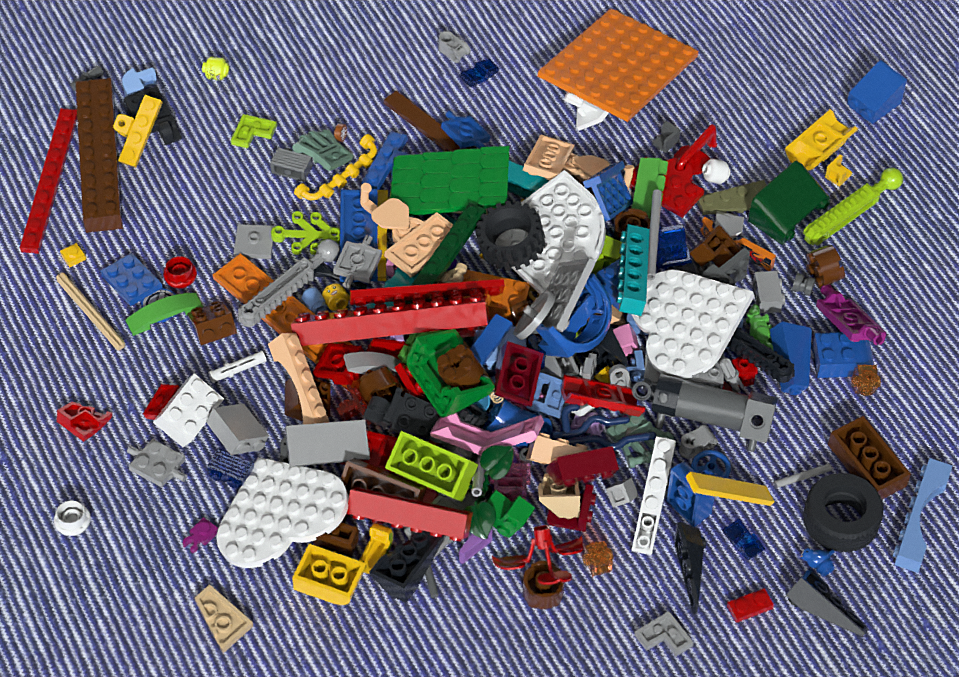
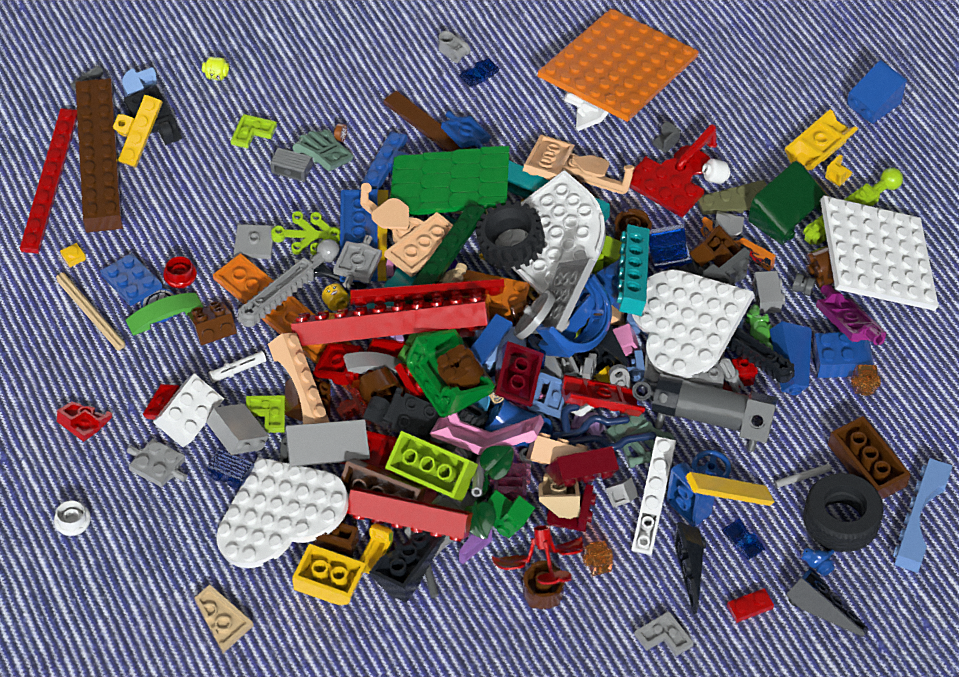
(202, 533): magenta plate -> none
(272, 408): none -> lime plate
(314, 300): medium blue brick -> none
(339, 180): yellow bar -> none
(605, 188): blue fence -> none
(649, 178): bright green windscreen -> none
(654, 233): light grey piece -> none
(696, 442): light grey piece -> none
(878, 253): none -> white plate

